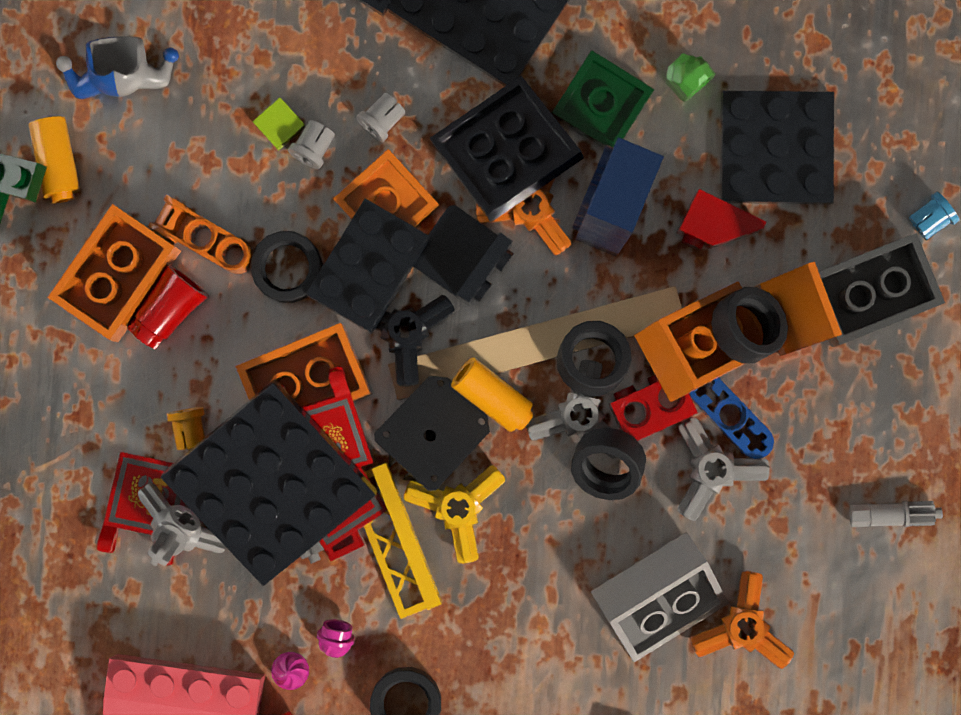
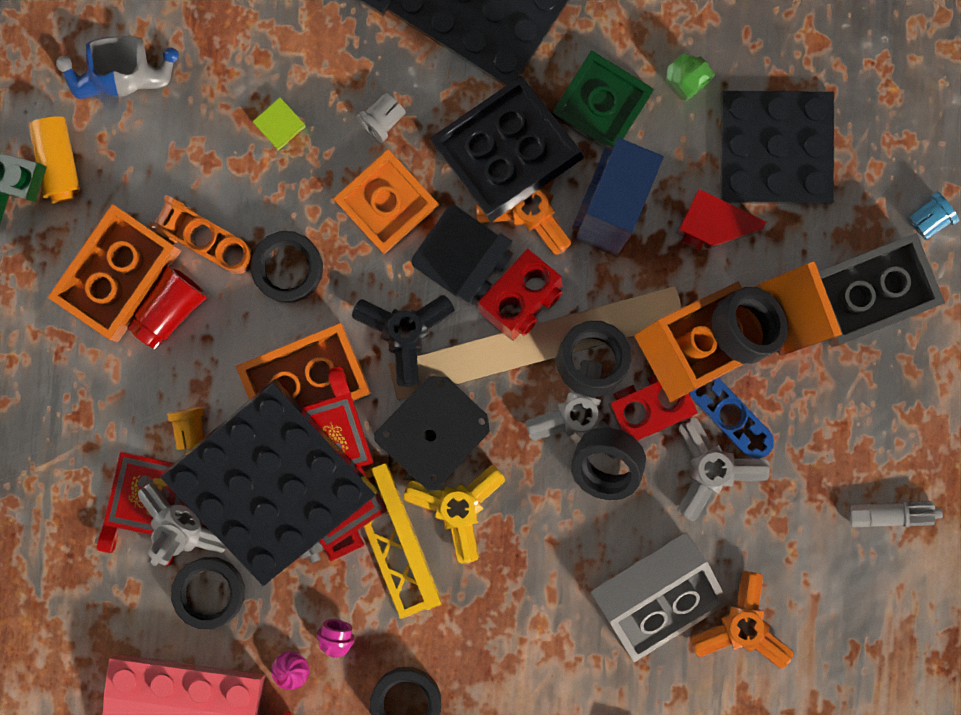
(180, 601): none -> black tyre
(312, 144): light grey bush -> none
(368, 266): black plate -> none
(492, 395): light orange brick -> none
(512, 290): none -> red brick

